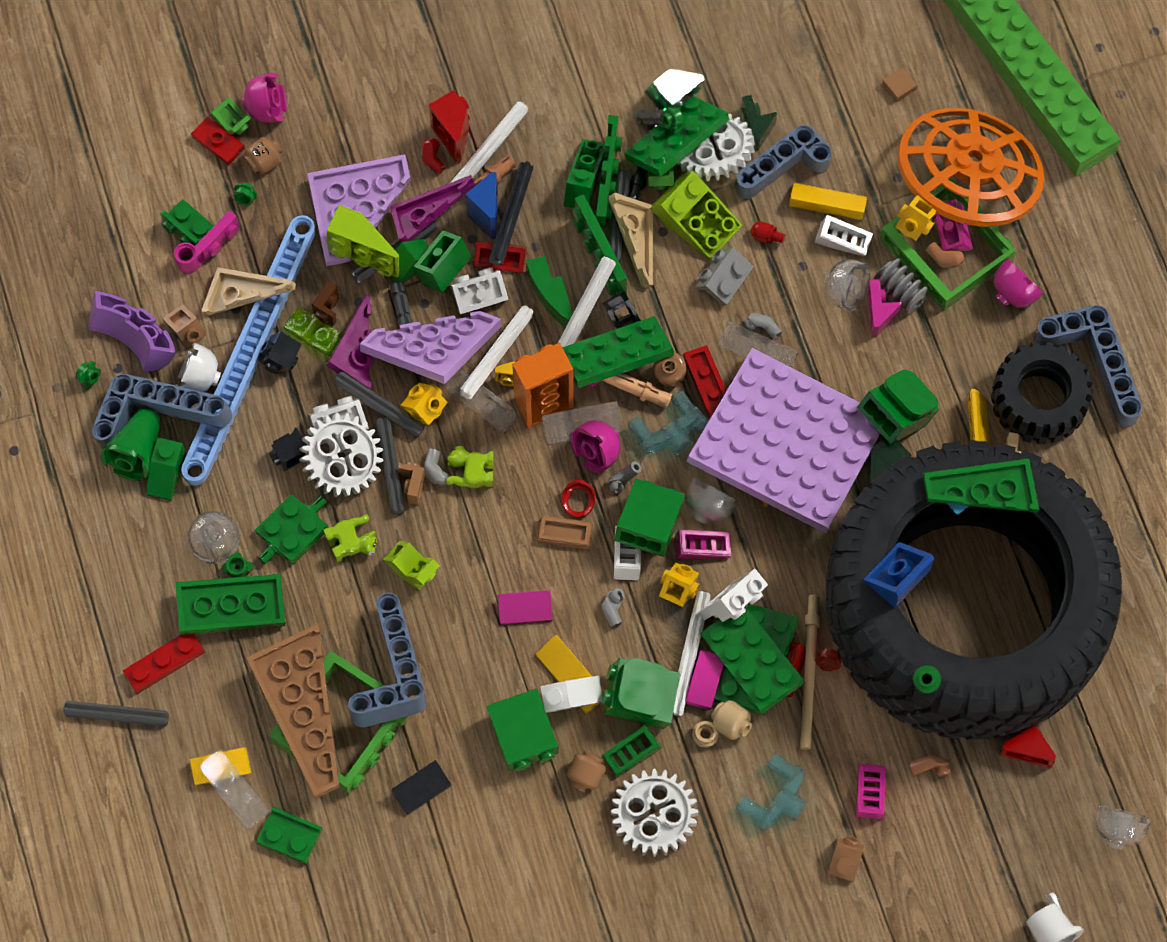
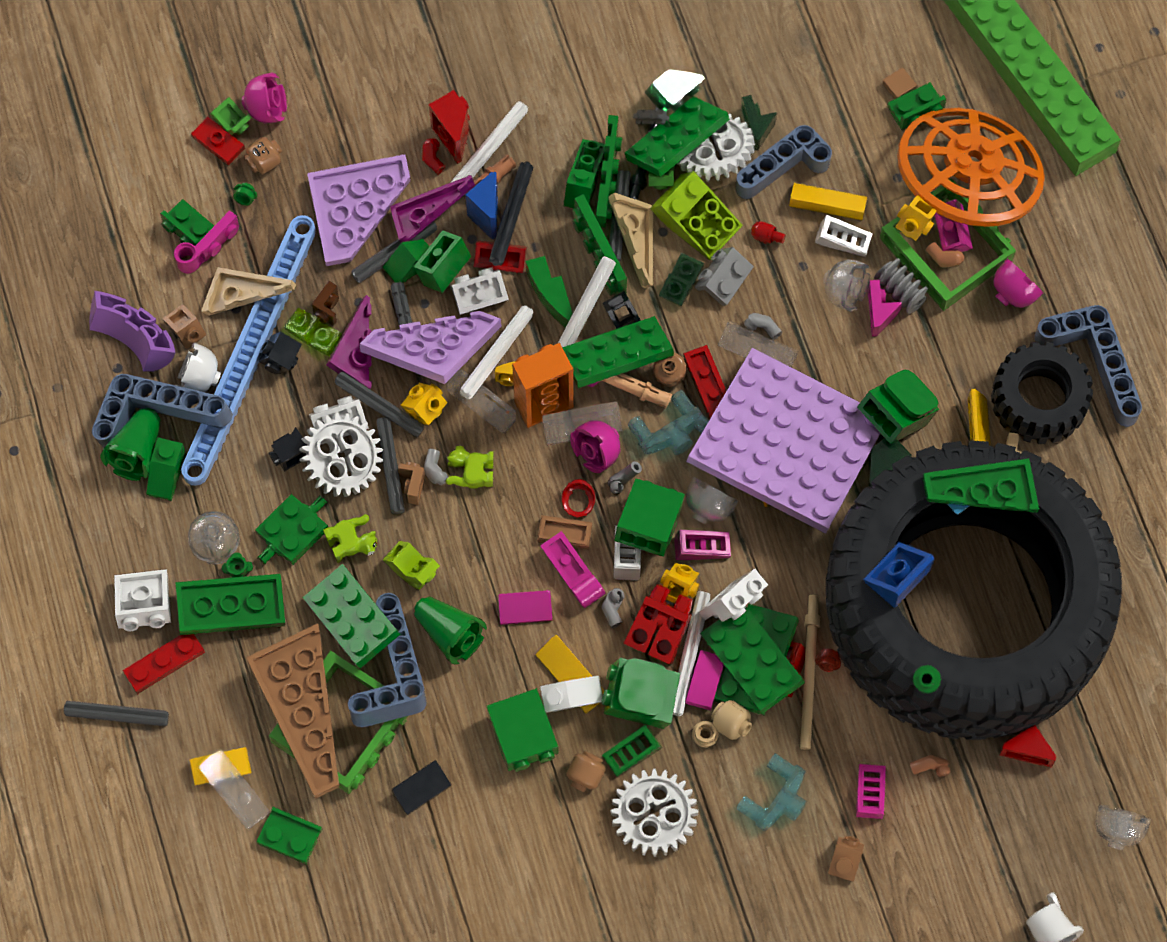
(88, 374): green plate -> none
(142, 600): none -> white plate
(351, 616): none -> green plate
(357, 239): lime slope -> none
(450, 628): none -> green cone
(573, 570): none -> dark pink plate
(661, 616): none -> red hips
(672, 118): green plate -> none
(682, 279): none -> clear green slope
(915, 104): none -> green bracket

